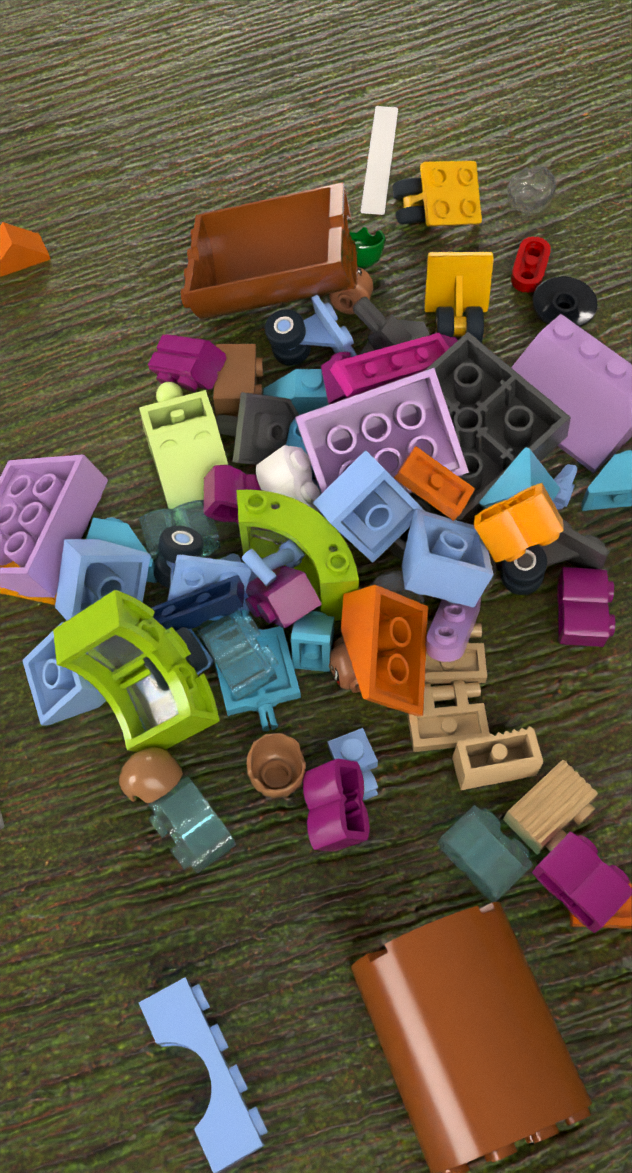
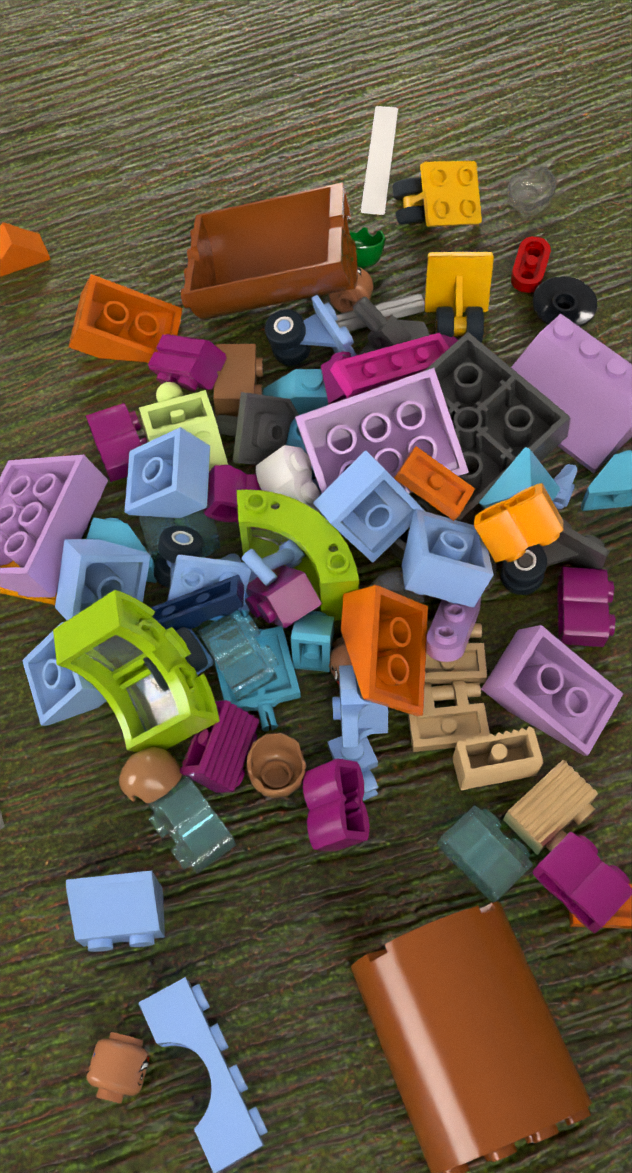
(115, 437): none -> magenta brick
(116, 910): none -> light blue slope
(118, 1067): none -> nougat head
(121, 322): none -> orange slope
(168, 476): none -> light blue slope
(221, 750): none -> magenta brick
(356, 714): none -> light blue brick
(398, 308): none -> light grey axle
(552, 689): none -> lavender slope

